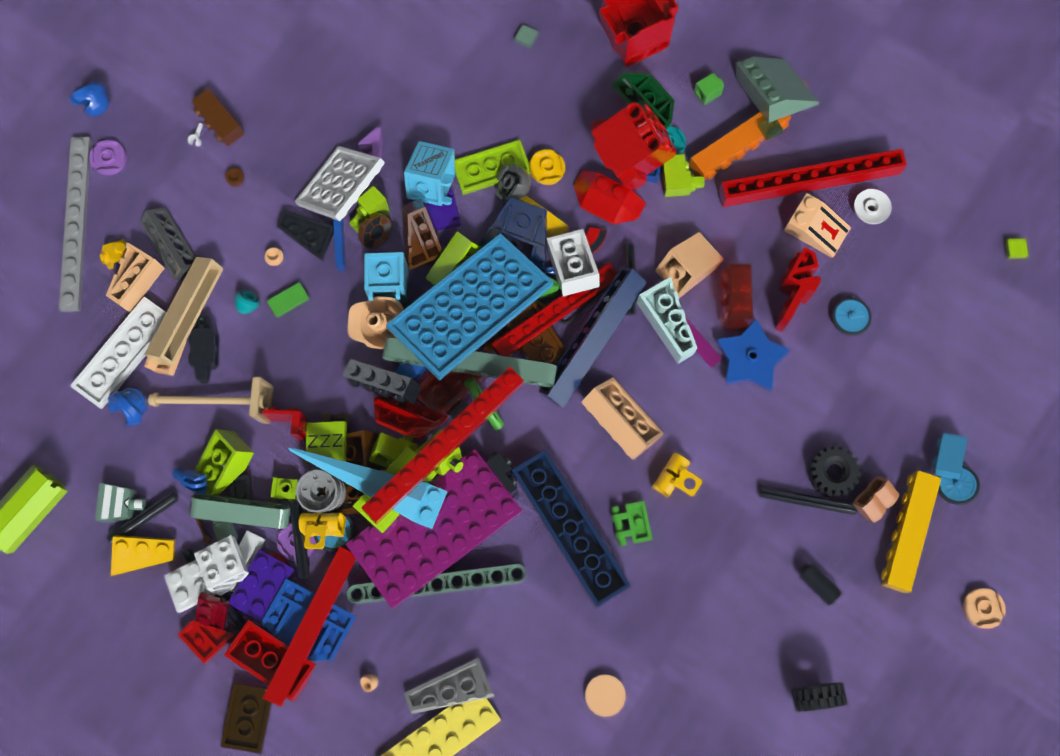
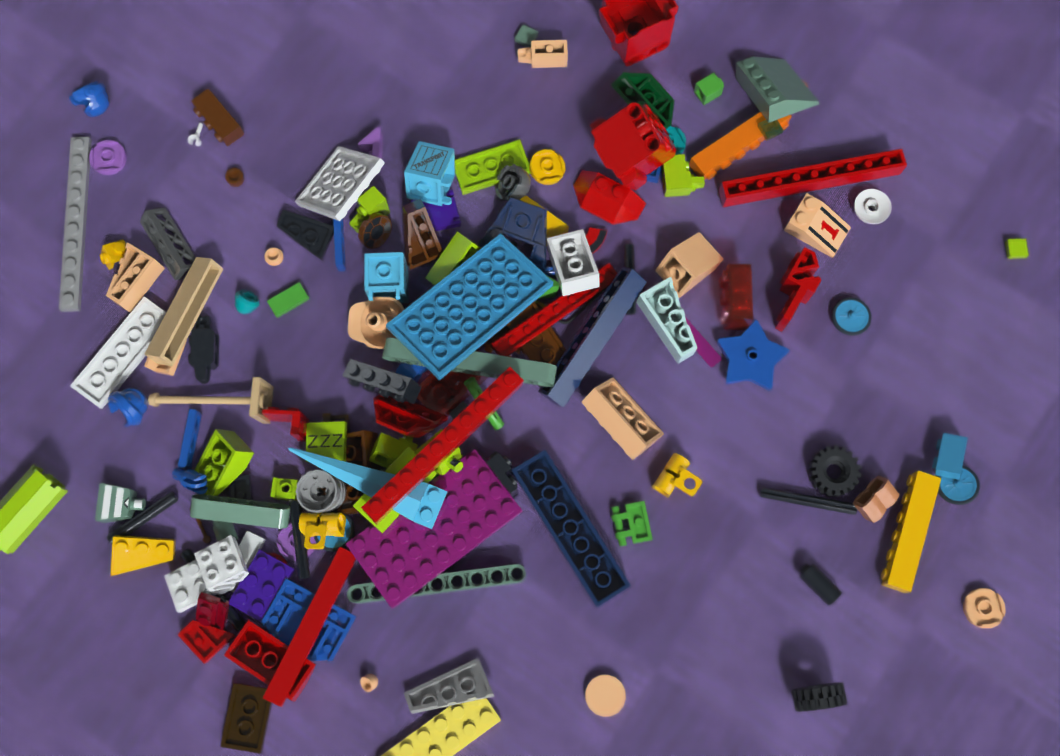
(190, 439): none -> blue tile
(545, 54): none -> light nougat hinge

